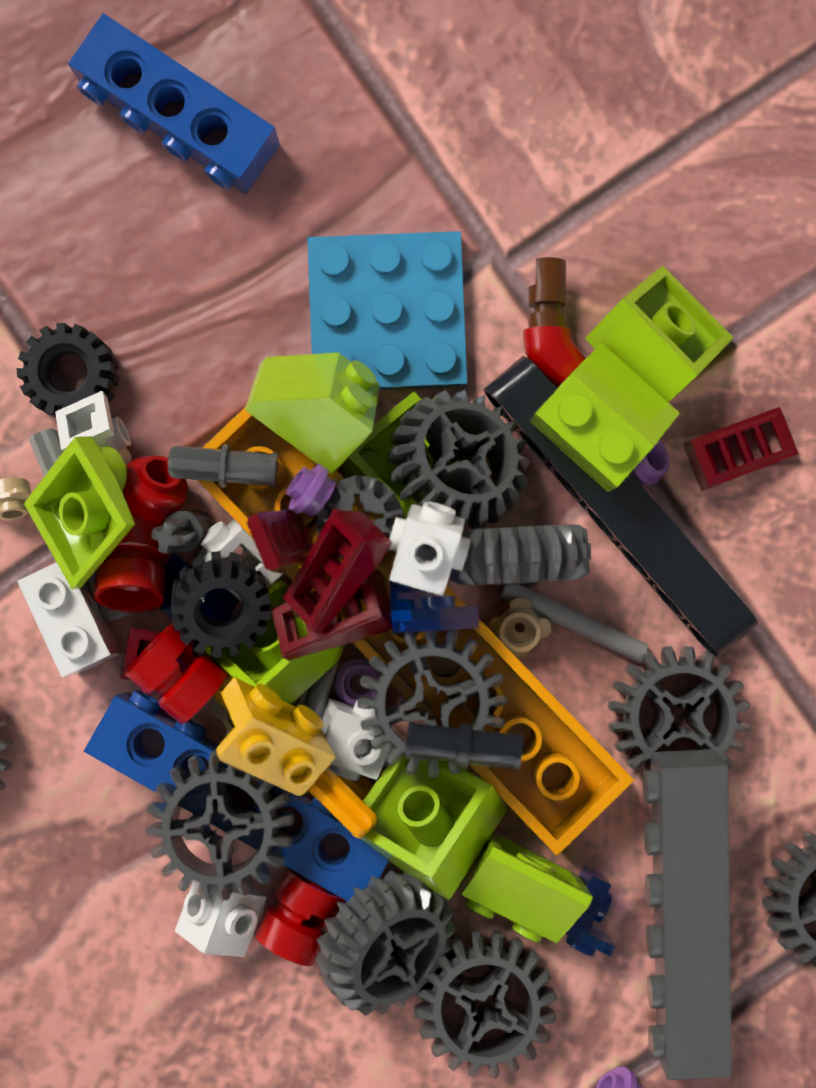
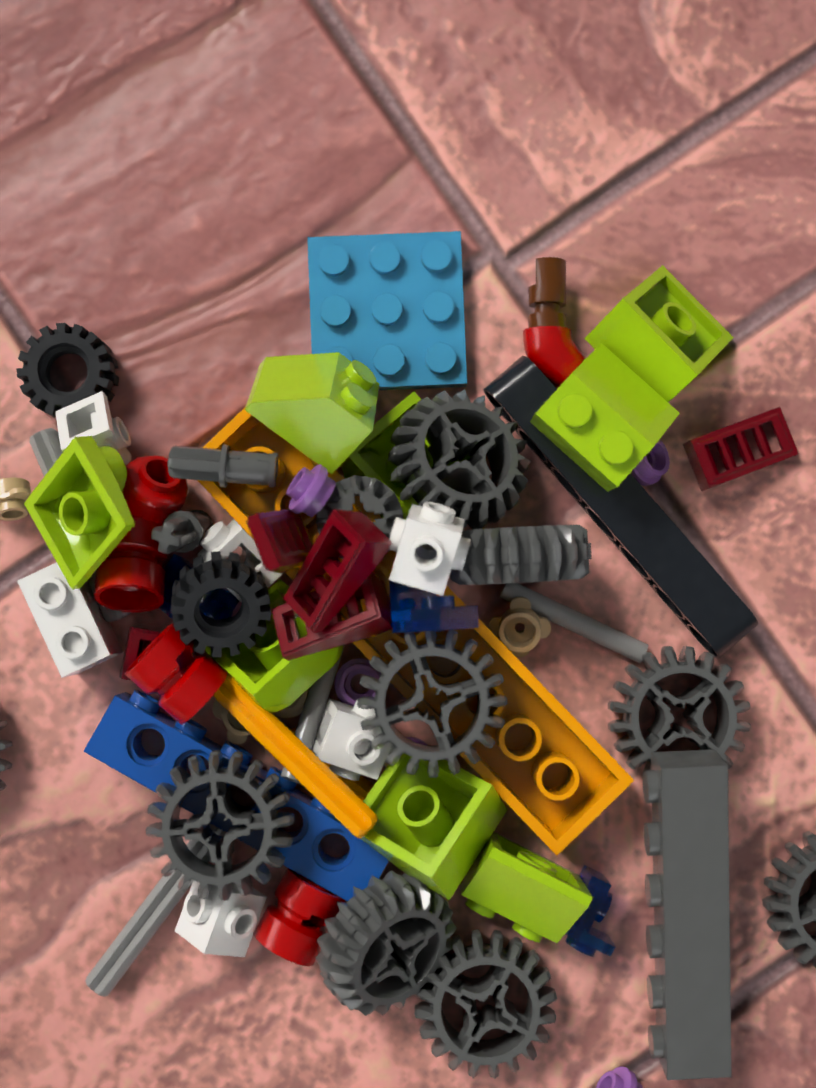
(115, 52): blue brick -> none
(142, 926): none -> light grey axle
(274, 738): yellow bracket -> none
(464, 745): black pin -> none

